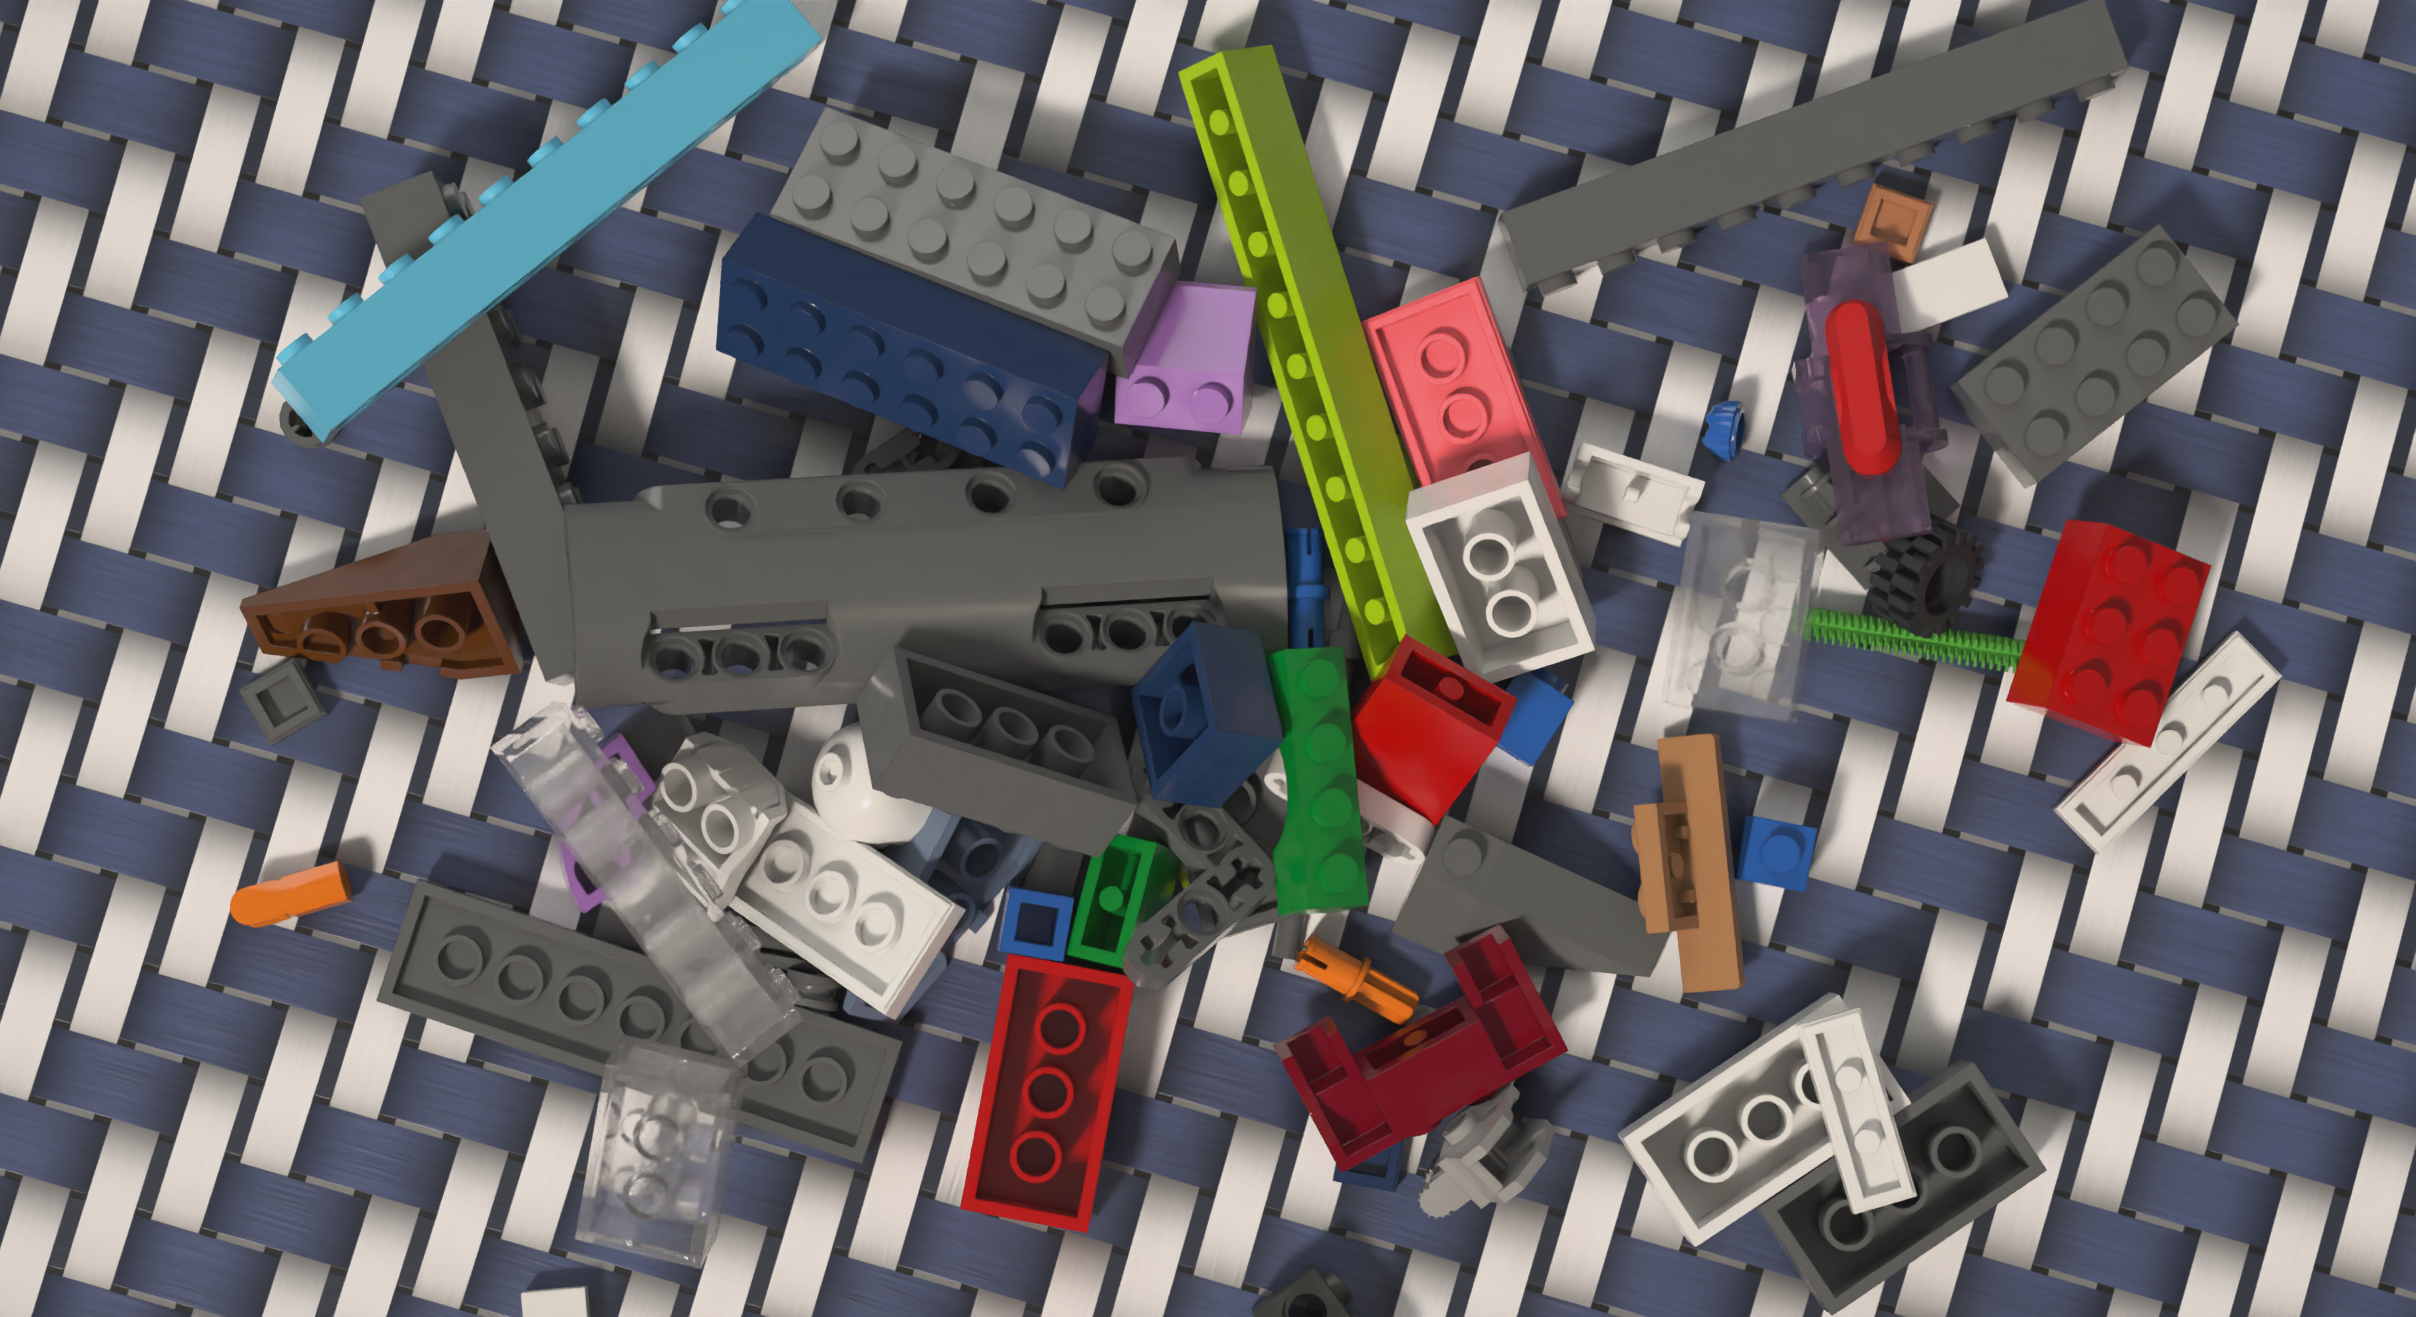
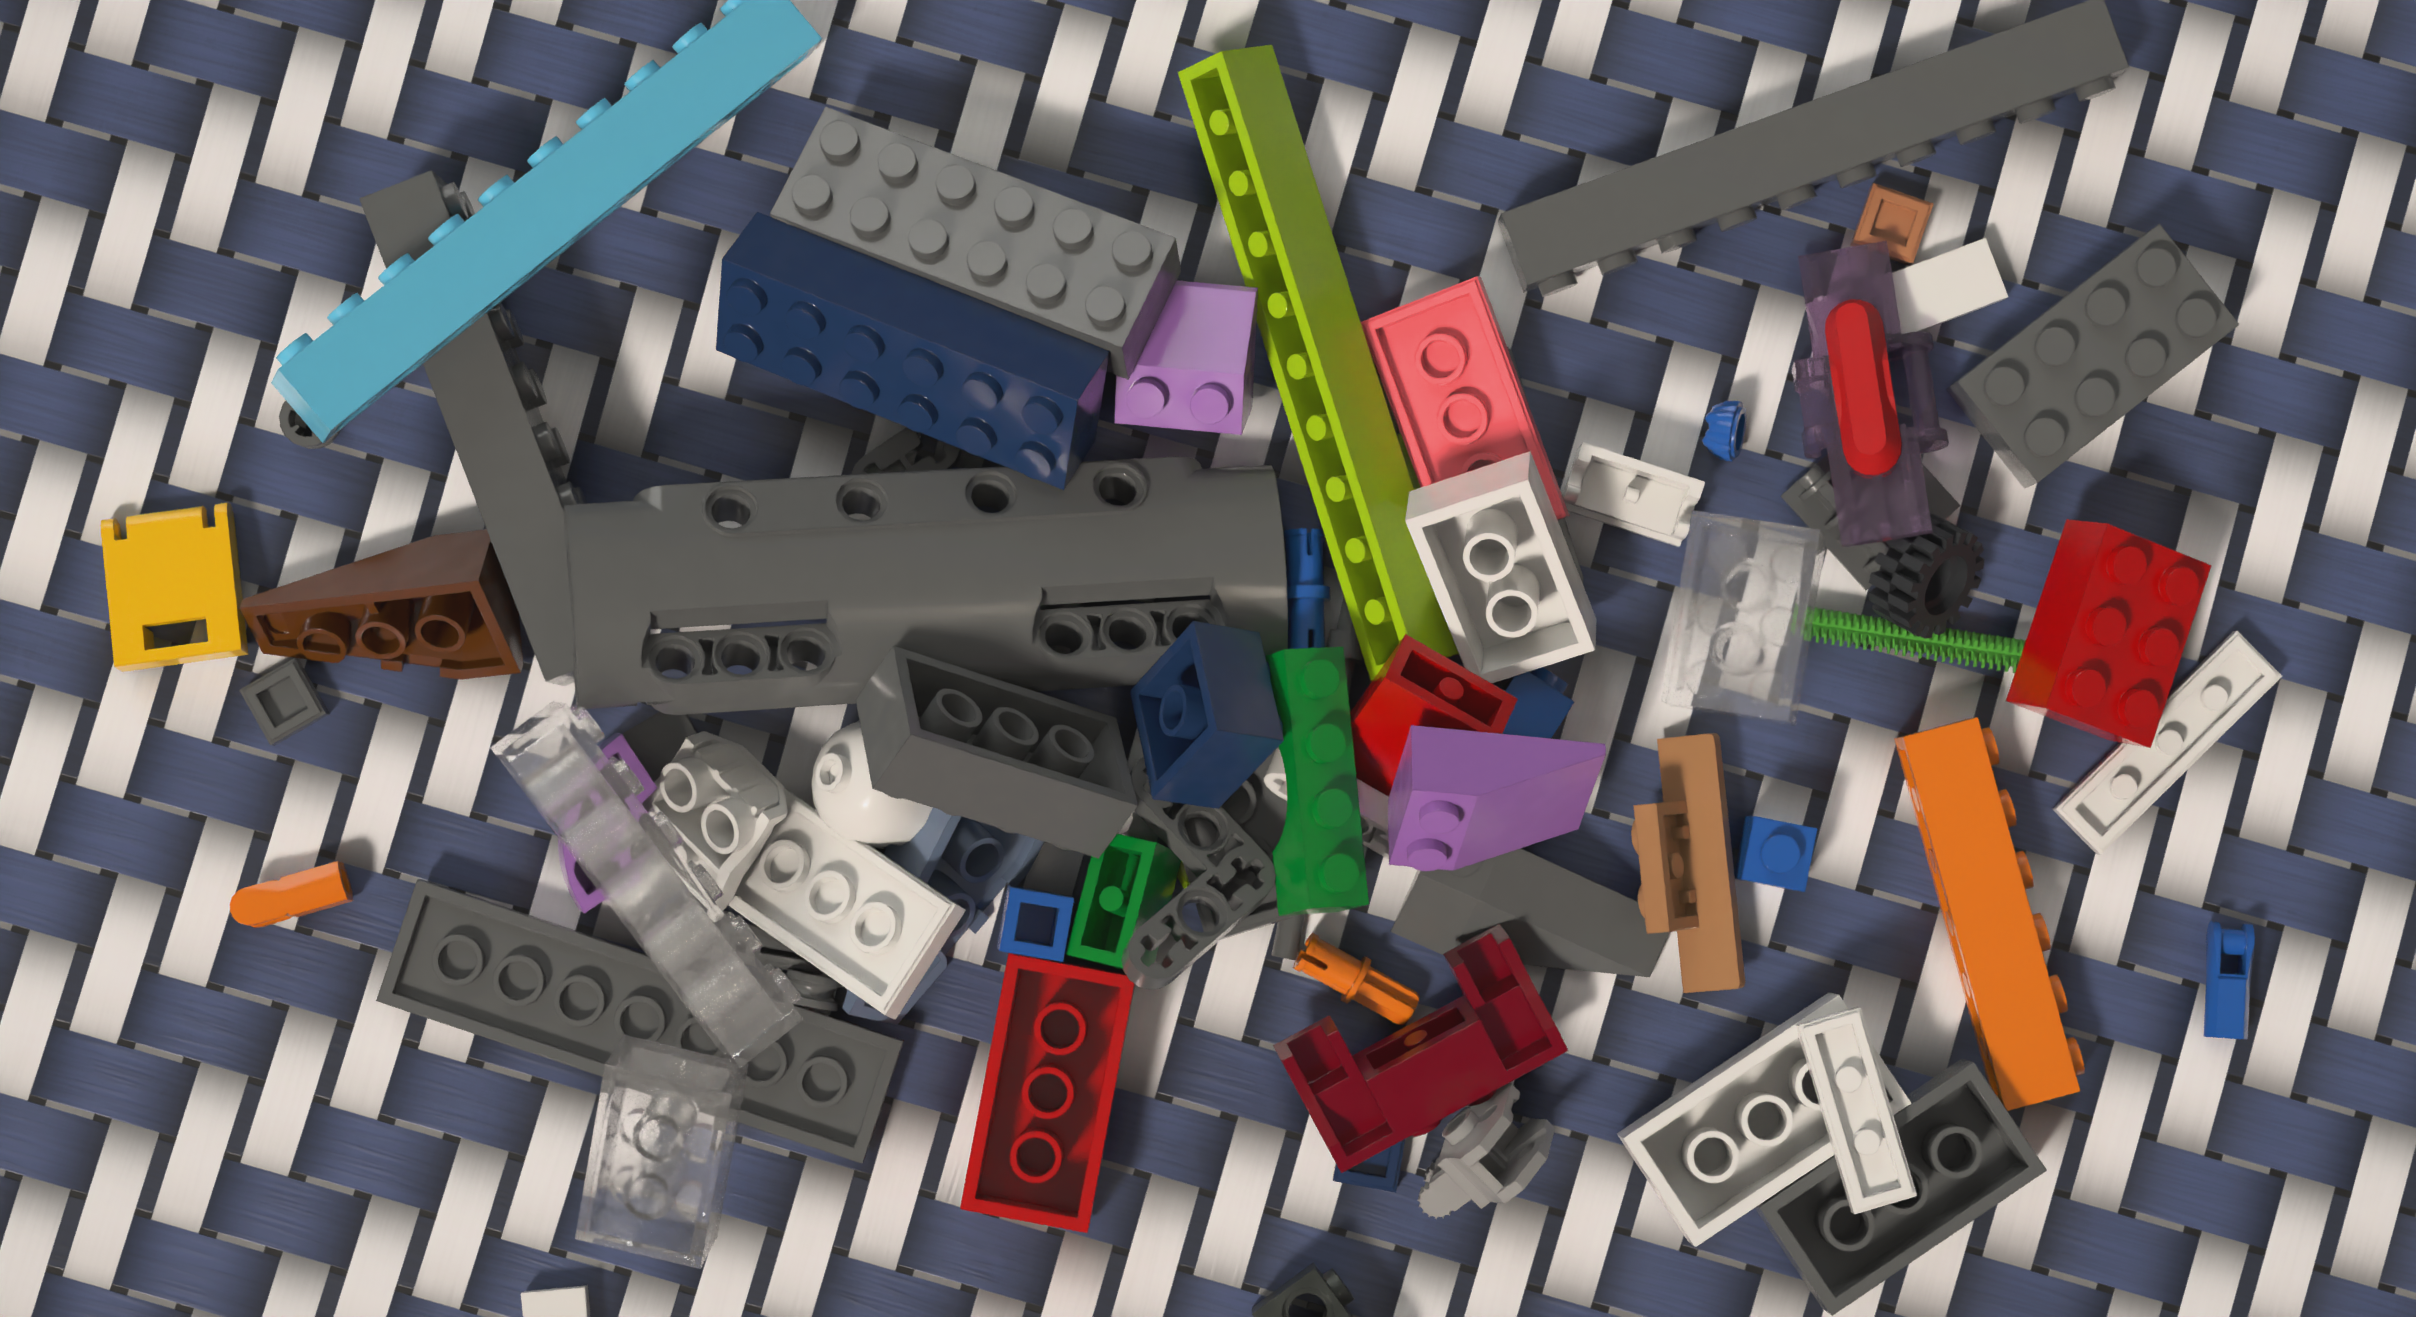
(173, 574): none -> yellow container
(1484, 795): none -> medium lavender slope
(1989, 914): none -> orange brick
(2226, 993): none -> blue bar

